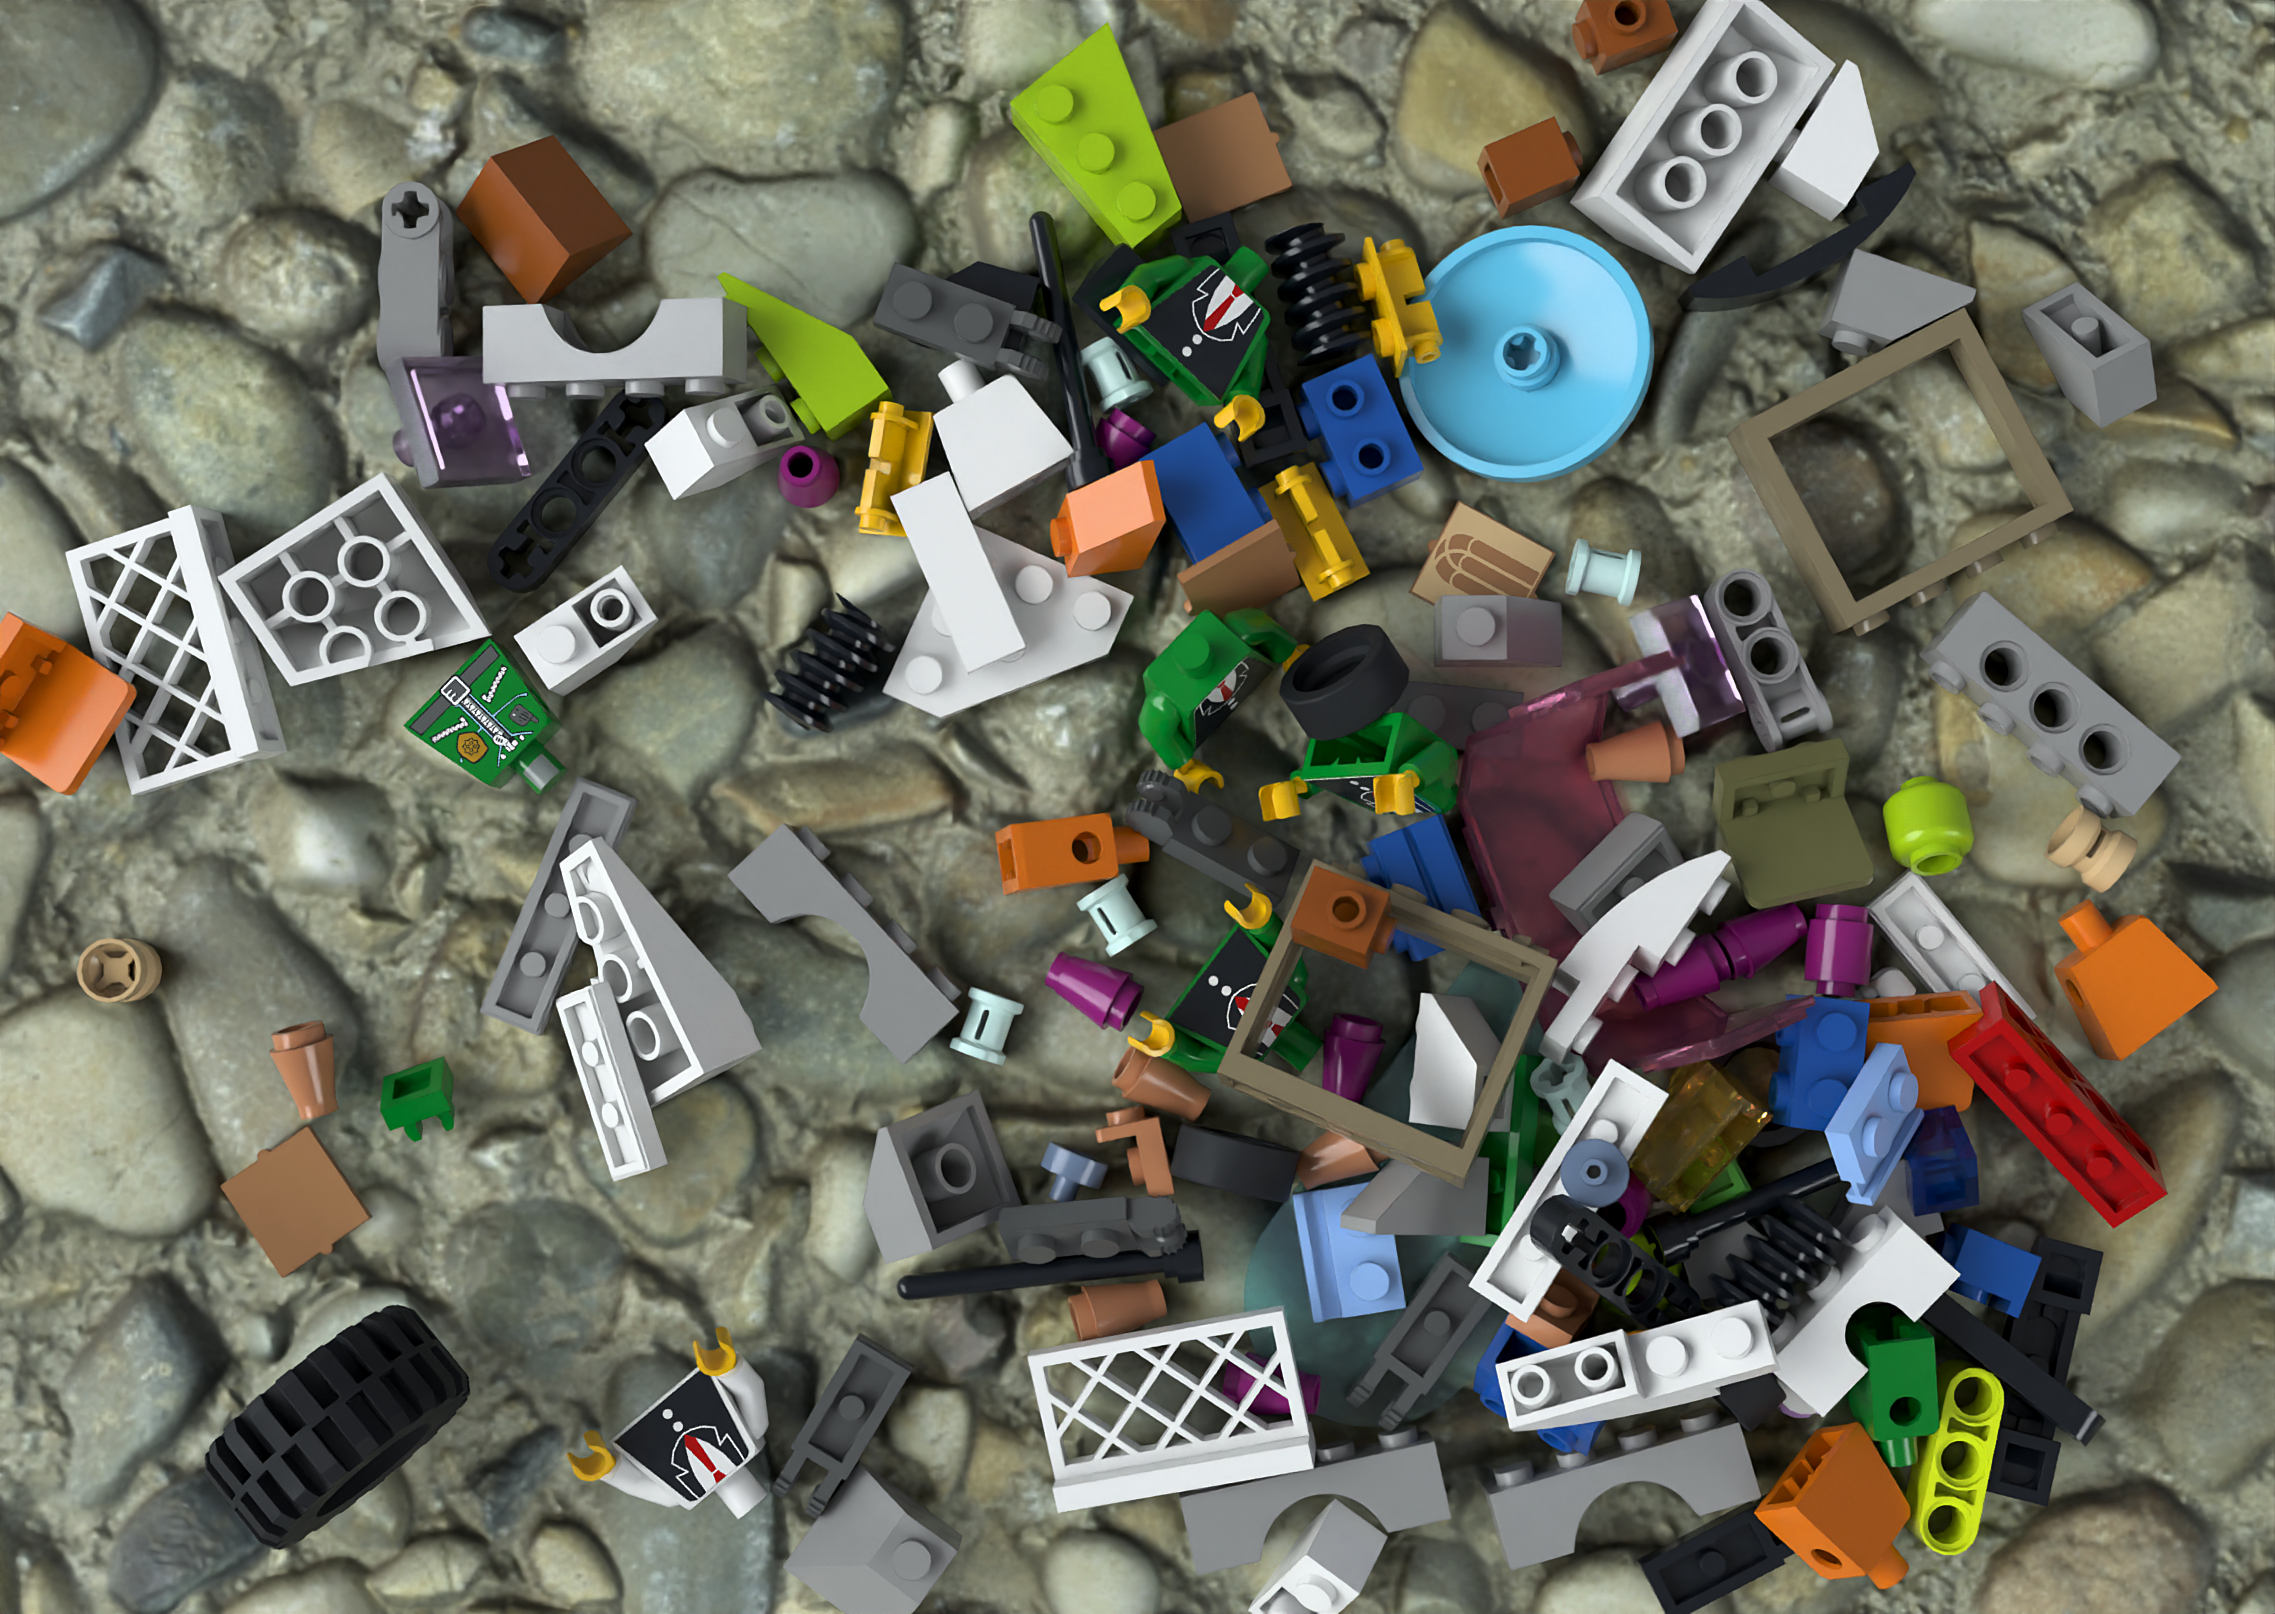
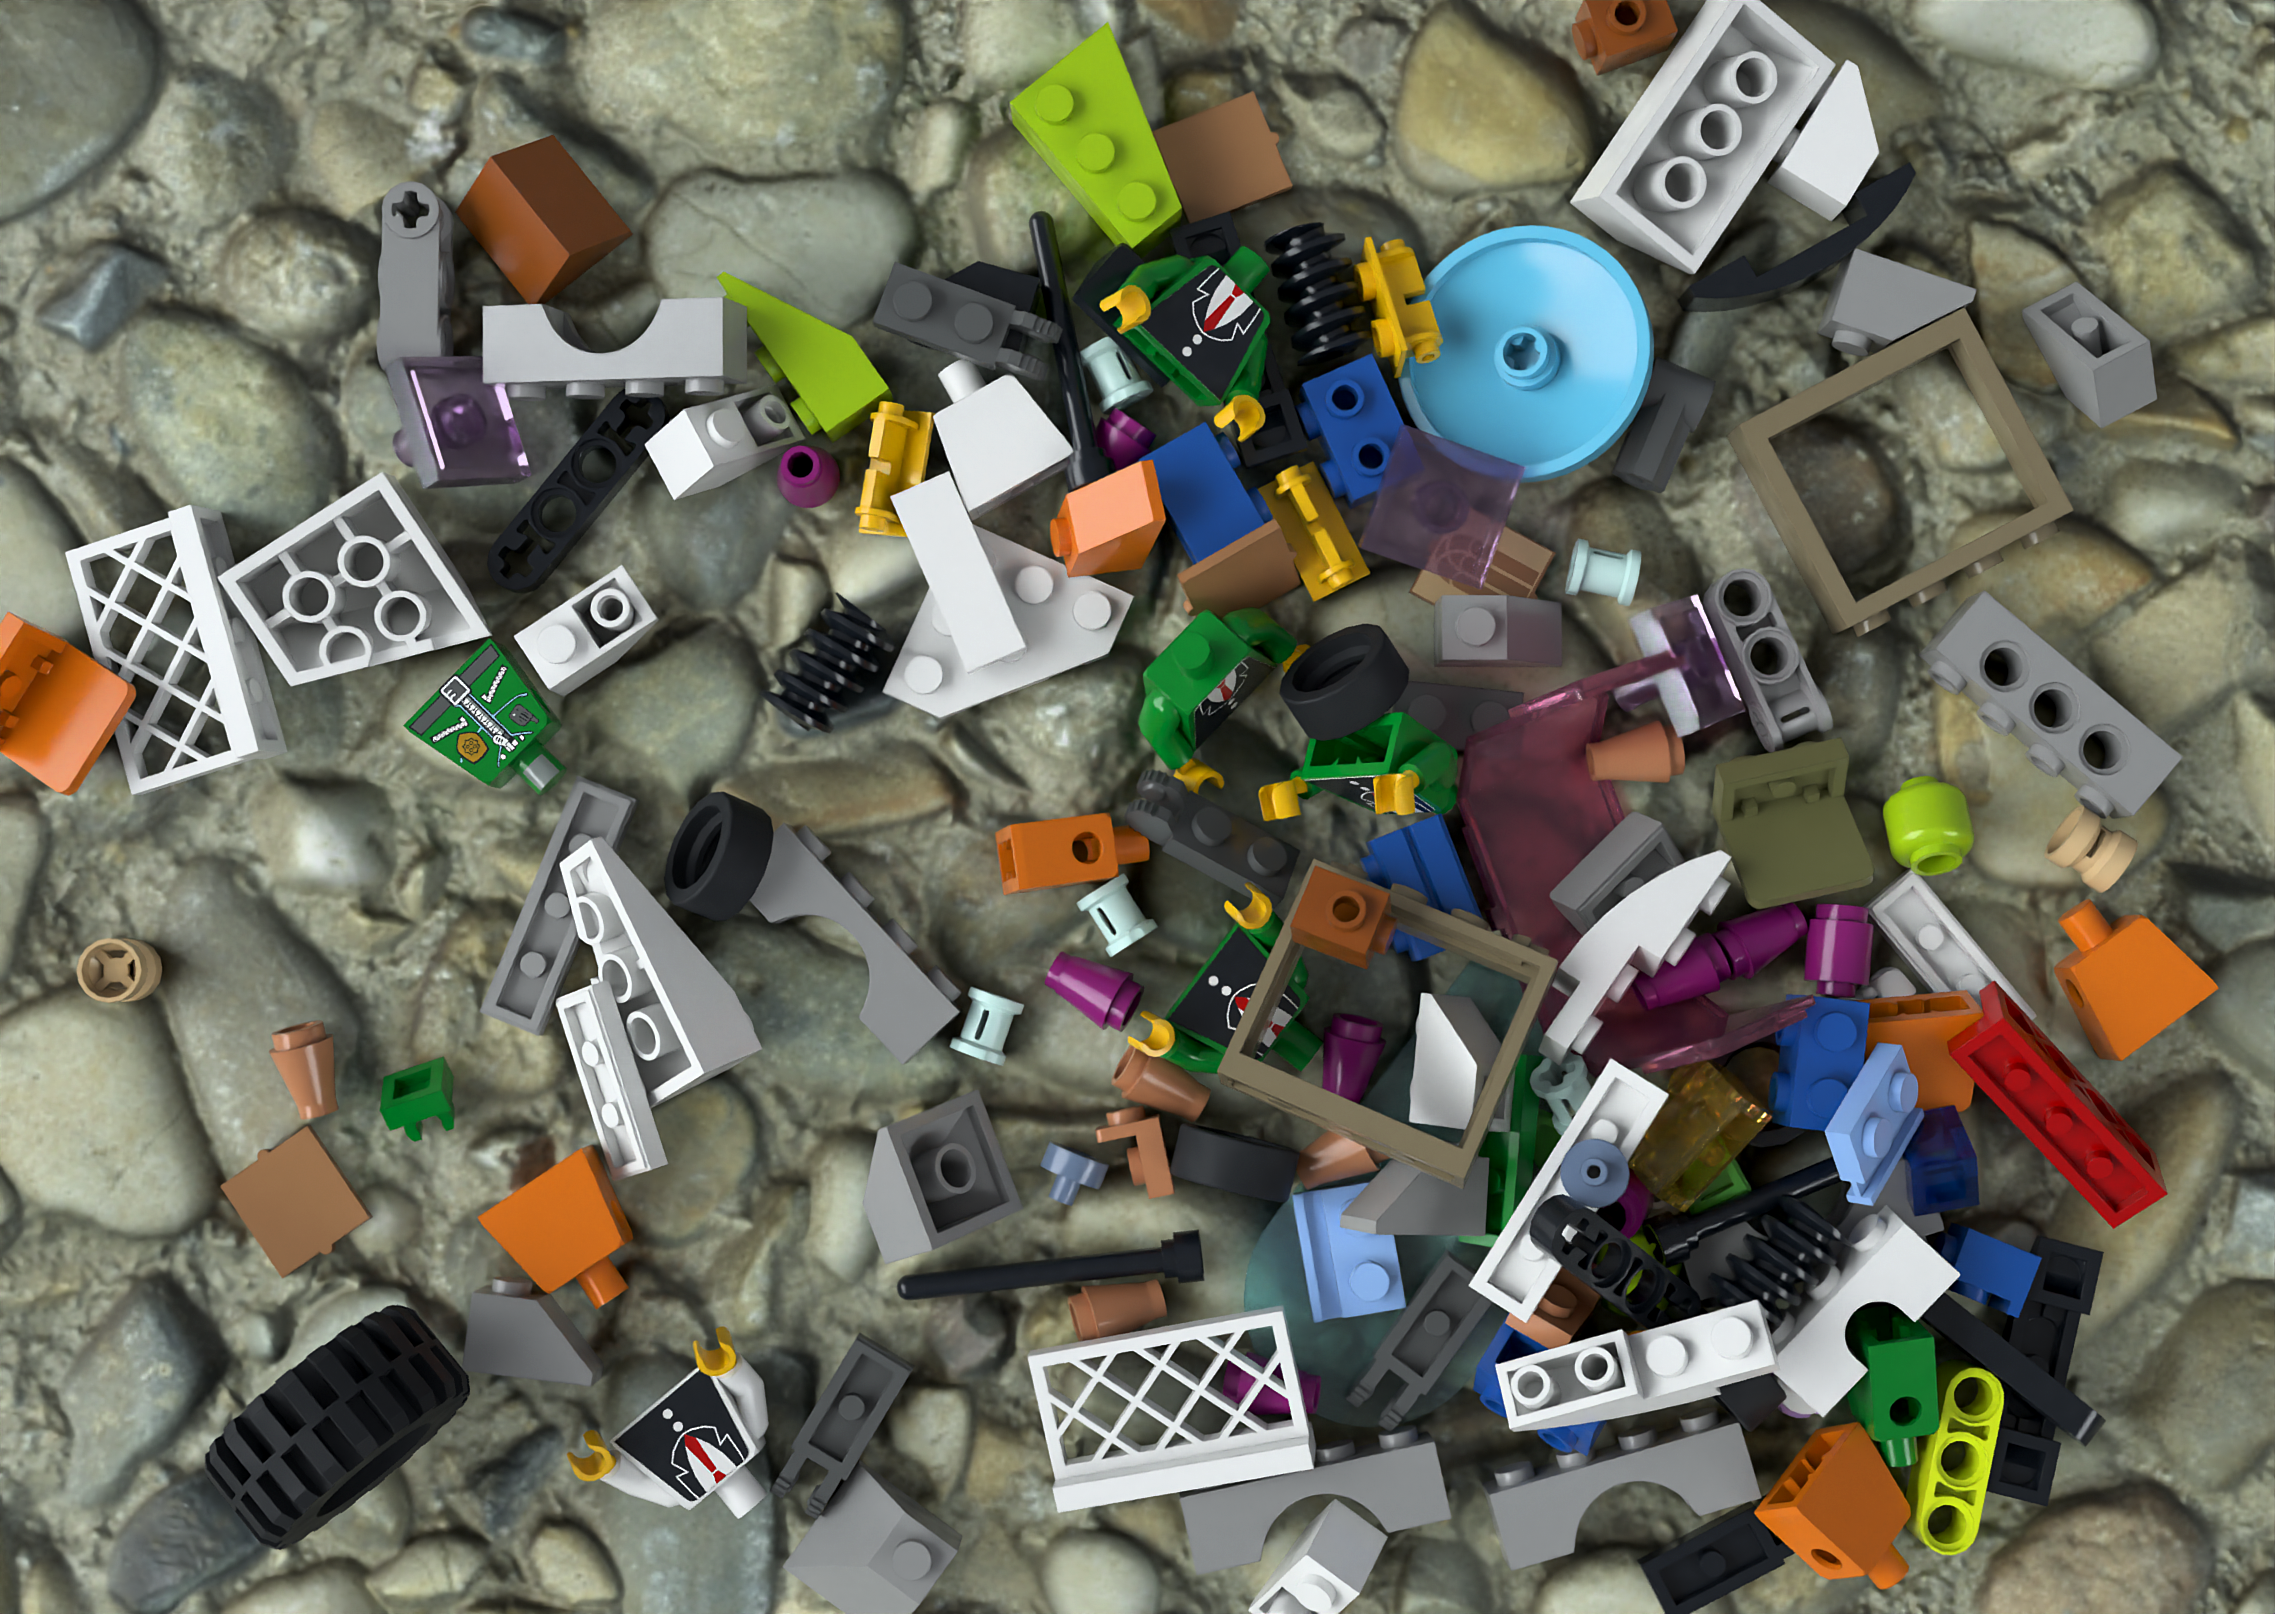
(526, 1336): none -> light grey slope
(565, 1227): none -> orange torso
(718, 856): none -> black tyre
(1092, 1228): dark grey hinge -> none
(1441, 506): none -> clear purple tile
(1530, 167): dark orange brick -> none
(1660, 428): none -> dark grey piece

